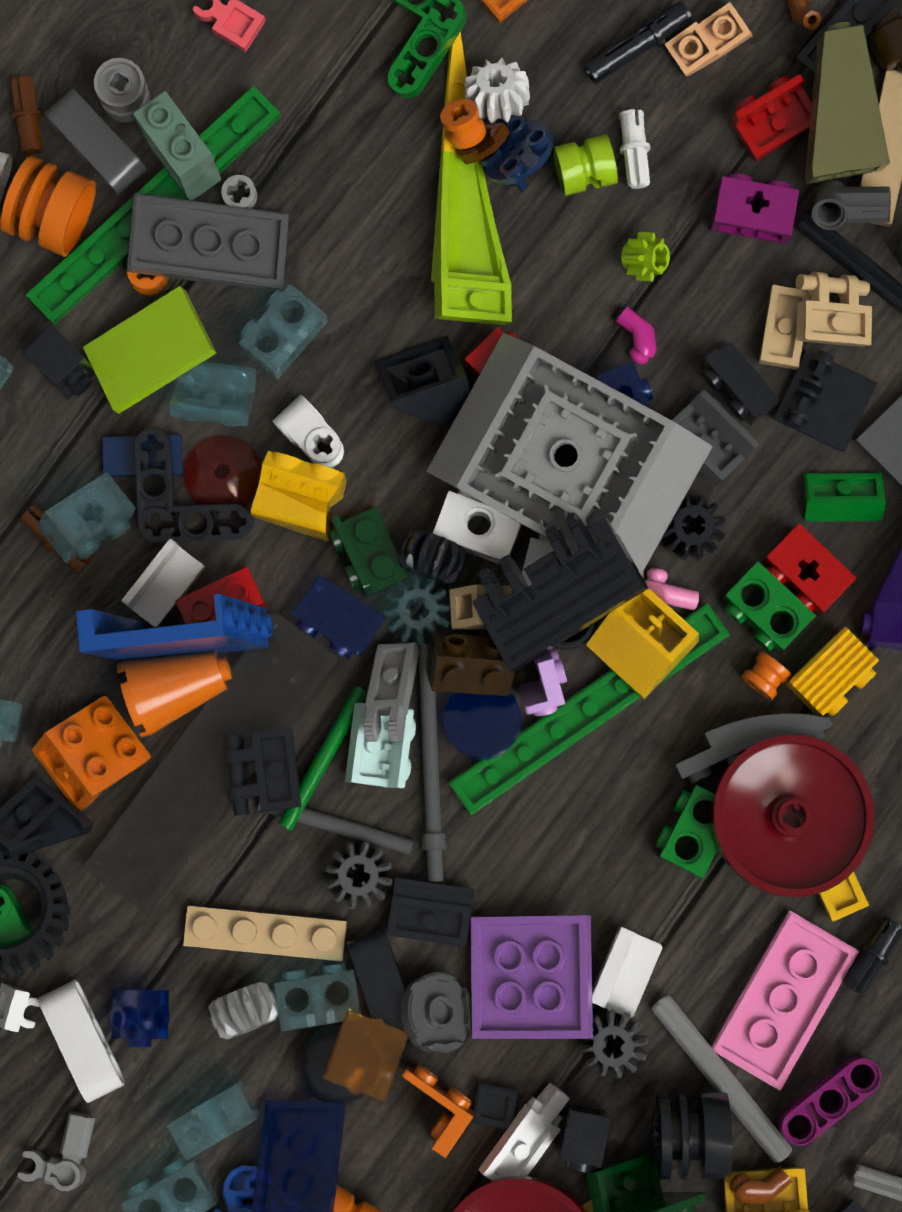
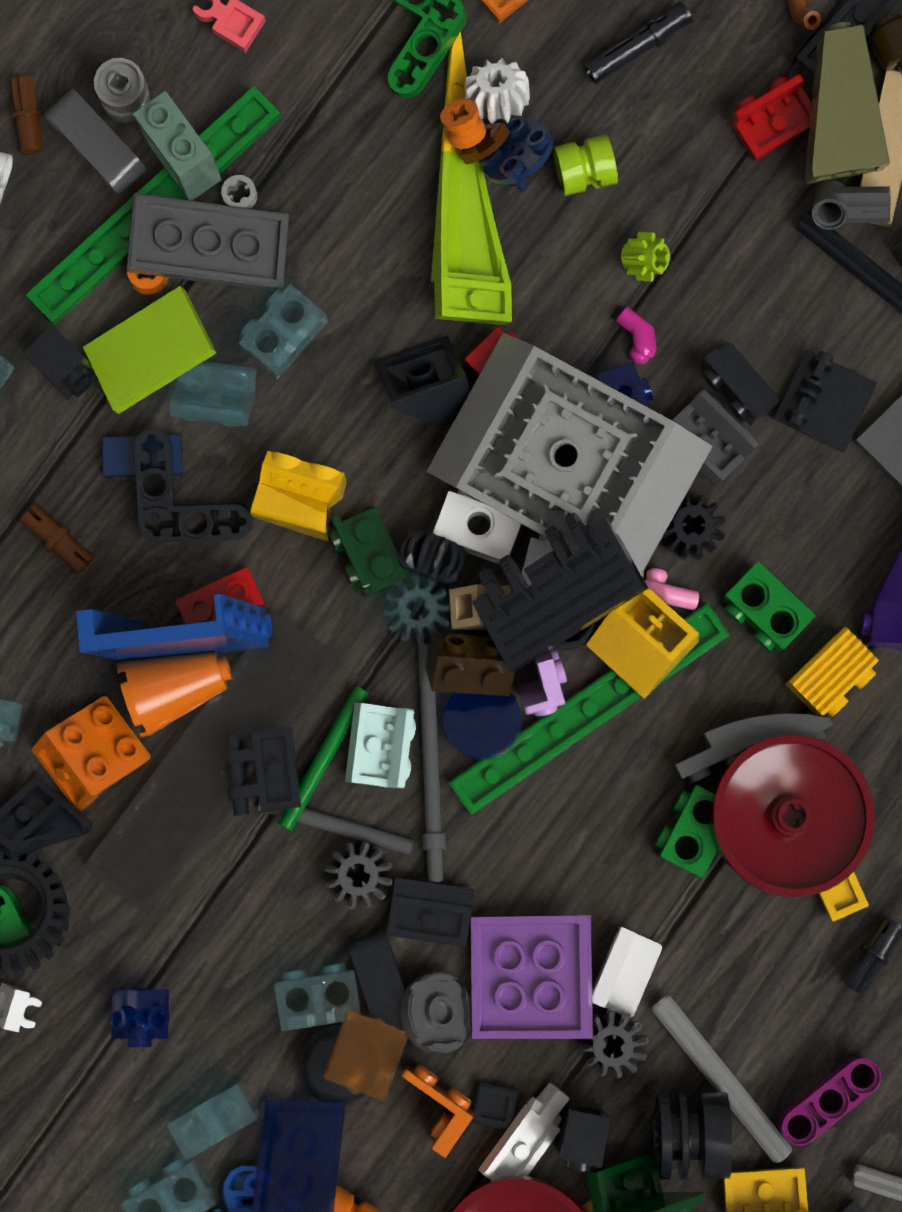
(46, 205): orange wheel -> none
(69, 1171): light grey bar -> none
(70, 524): clear light blue brick -> none
(81, 1041): white beam -> none
(162, 583): white panel -> none
(227, 451): clear red dish -> none
(243, 1010): light grey gear -> none
(265, 933): tan plate -> none
(306, 429): white piece -> none
(339, 617): clear blue bracket -> none
(390, 689): light grey hinge -> none
(635, 148): white axle -> none
(708, 40): light nougat slope -> none
(735, 216): magenta brick -> none
(759, 1191): dark orange arm -> none
(766, 675): orange wheel -> none
(780, 330): tan plate -> none
(784, 1000): bright pink tile -> none
(803, 550): red brick -> none
(833, 322): tan plate -> none
(843, 497): green slope -> none

